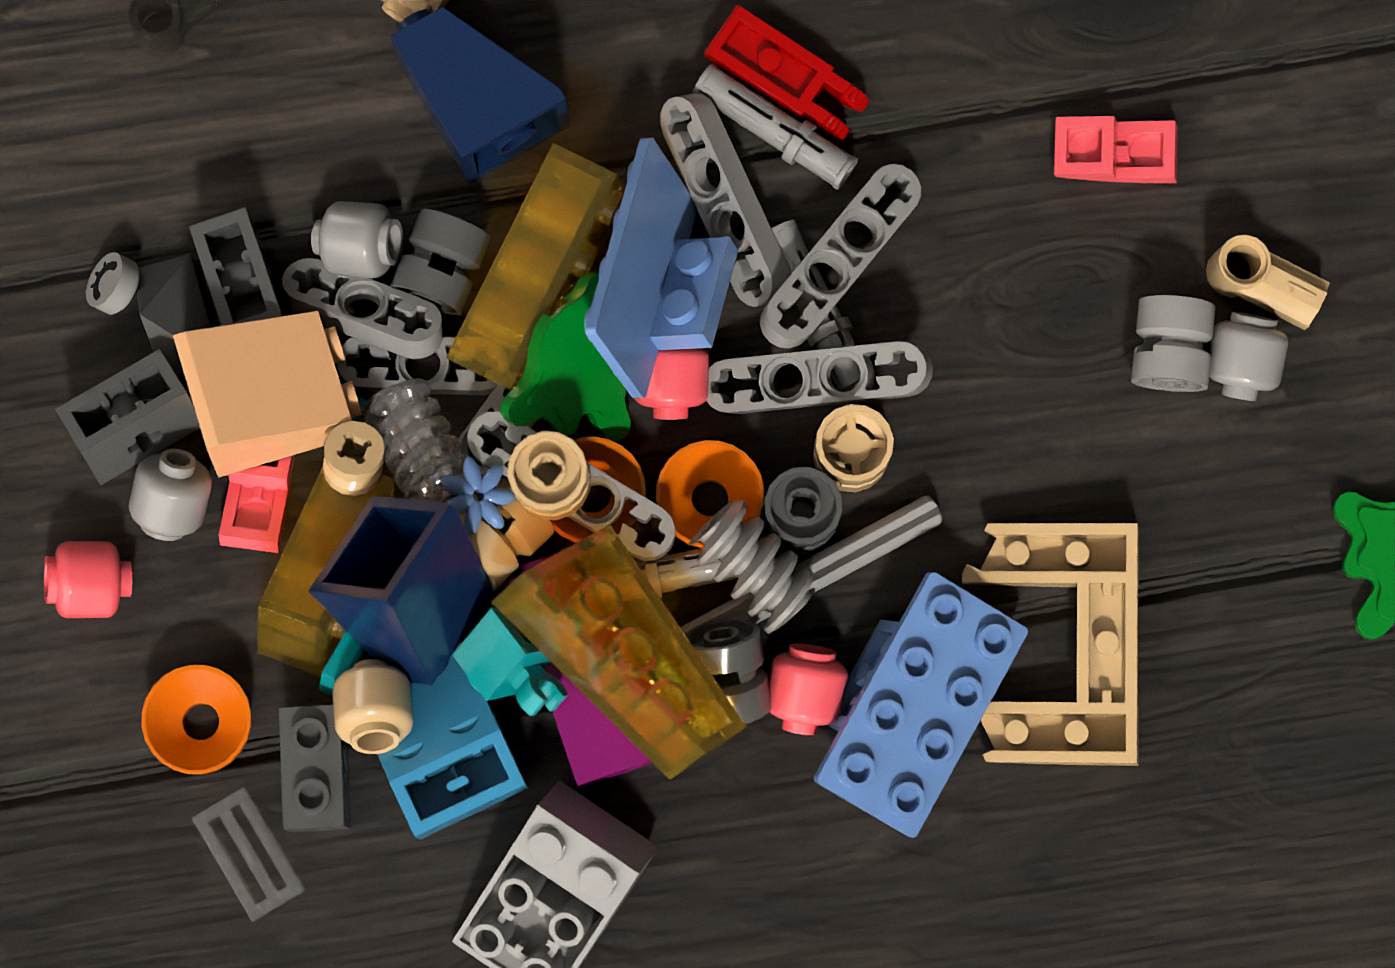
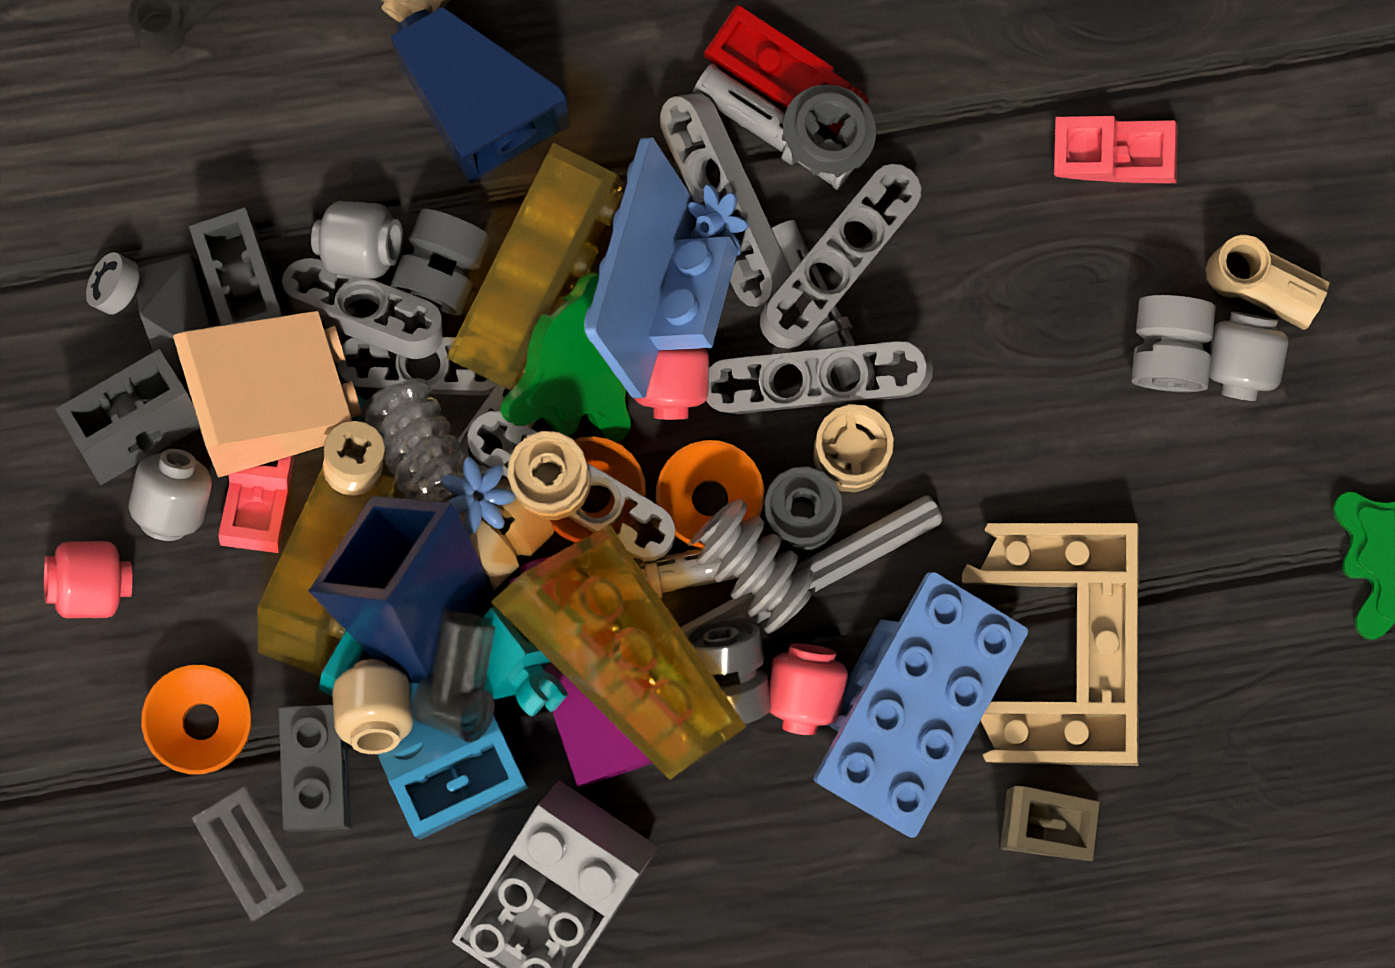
(454, 693): none -> clear smoke piece
(715, 217): none -> medium blue plant
(829, 106): none -> dark grey gear
(1049, 824): none -> dark tan slope

